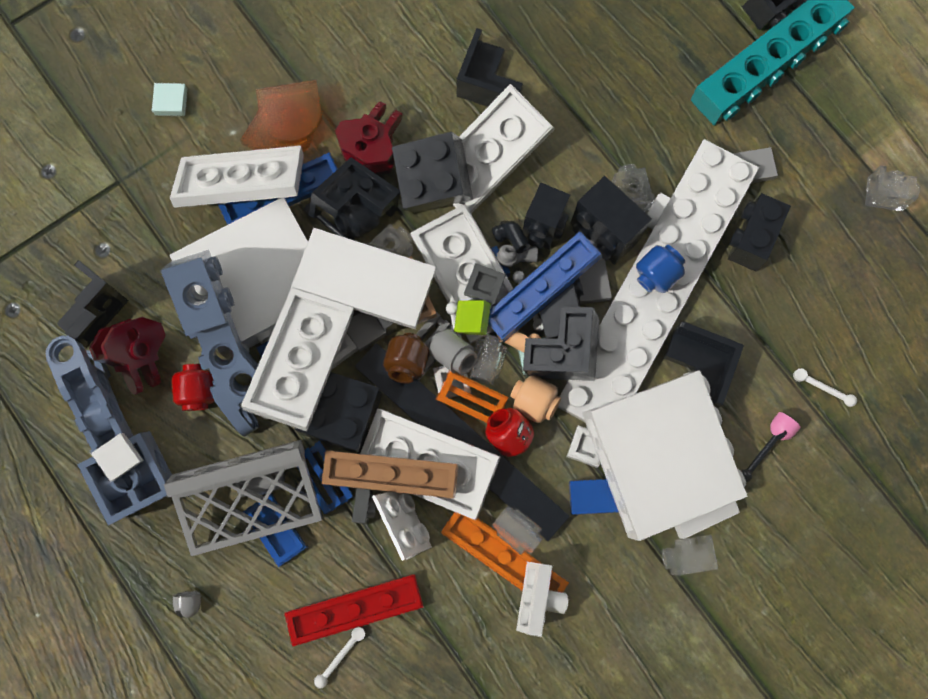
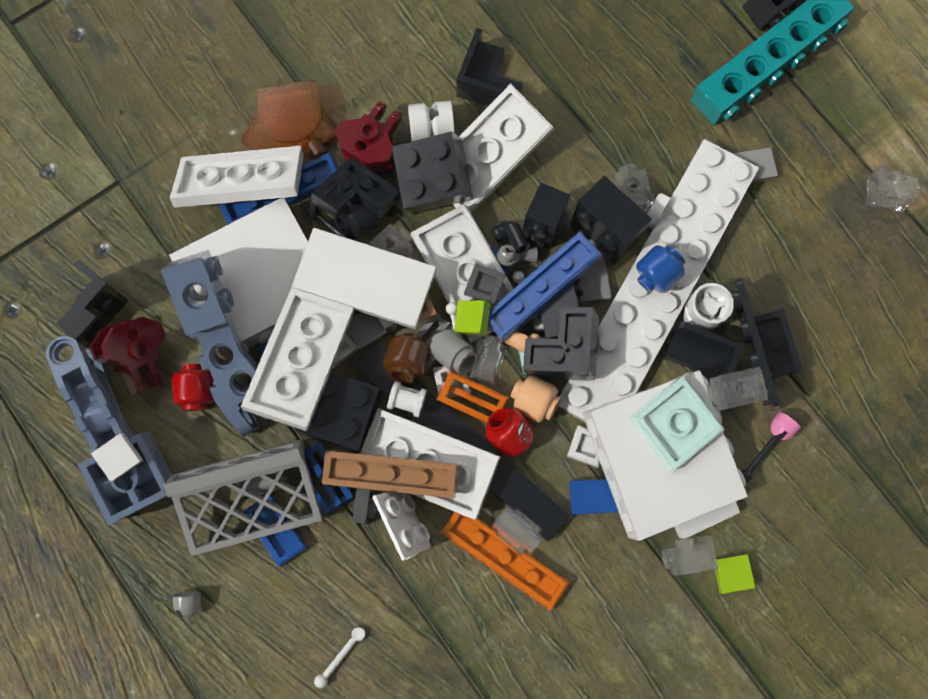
(169, 99): light aqua tile -> none
(317, 145): none -> reddish brown hand
(353, 610): red tile -> none
(406, 399): none -> white bush
(430, 121): none -> white wheel
(537, 599): white tile -> none
(676, 423): none -> light aqua tile
(708, 307): none -> white wheel
(734, 574): none -> lime tile
(749, 385): none -> clear brick
(759, 231): black brick -> none
(771, 342): none -> black bracket
(801, 375): white hinge -> none

